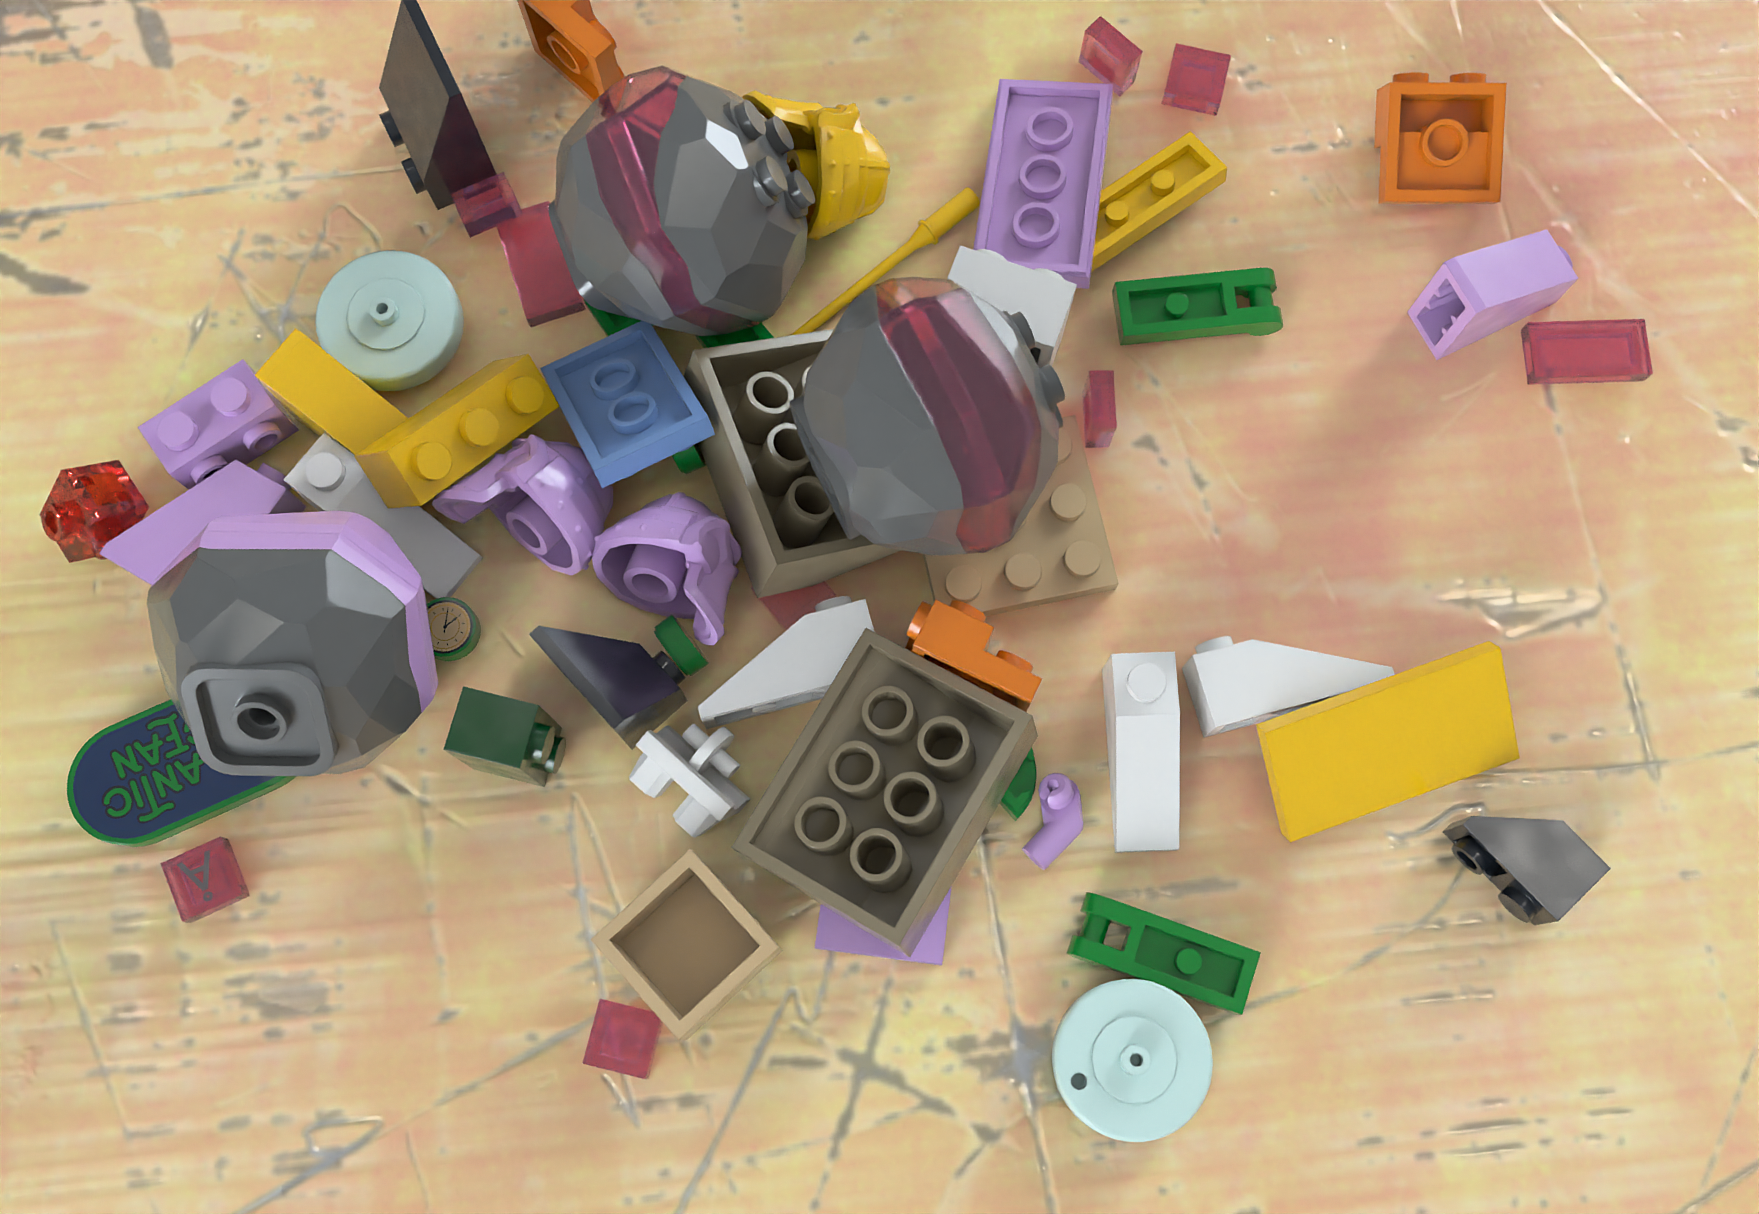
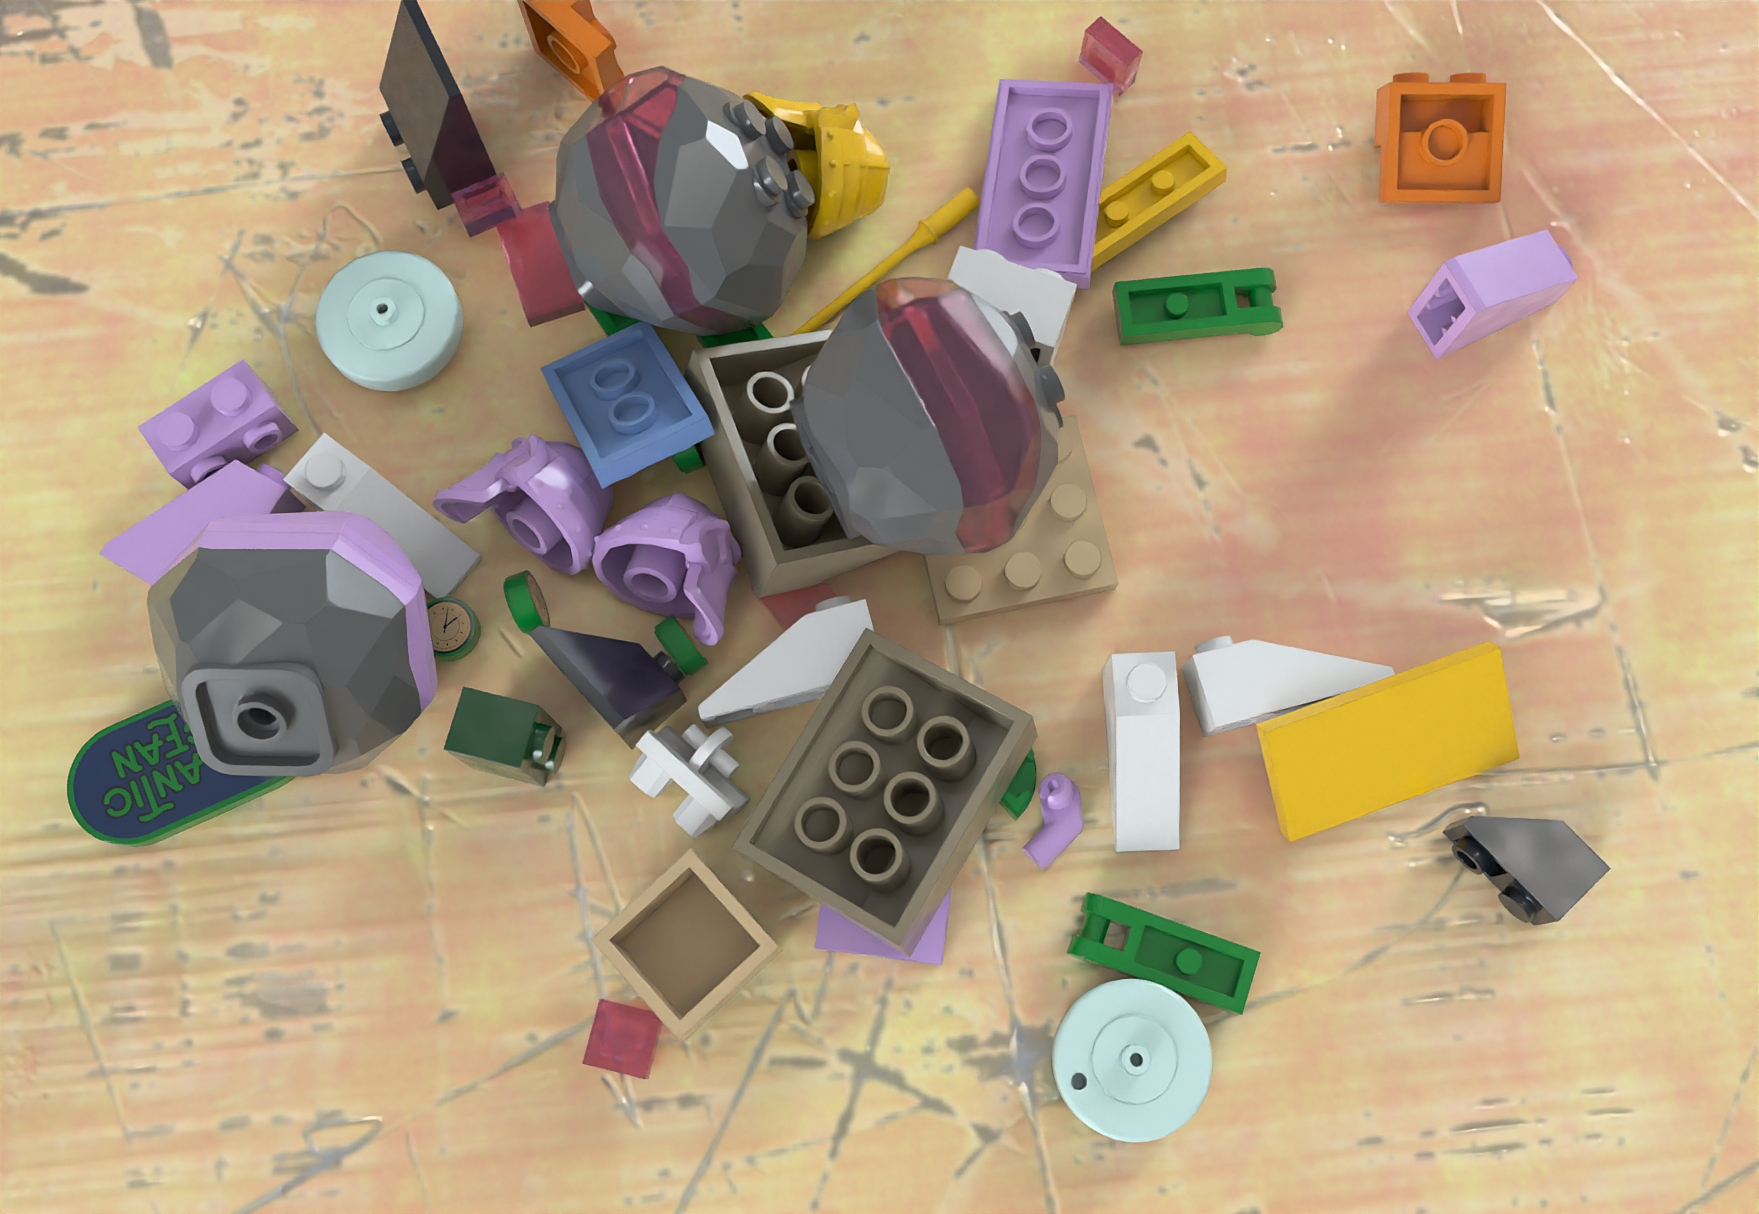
(91, 508): clear red brick -> none
(205, 879): clear pink tile -> none
(327, 394): yellow slope -> none
(457, 432): yellow brick -> none
(526, 602): none -> green tile
(959, 643): orange plate -> none
(1099, 408): clear pink tile -> none
(1196, 79): clear pink tile -> none
(1586, 351): clear pink tile -> none

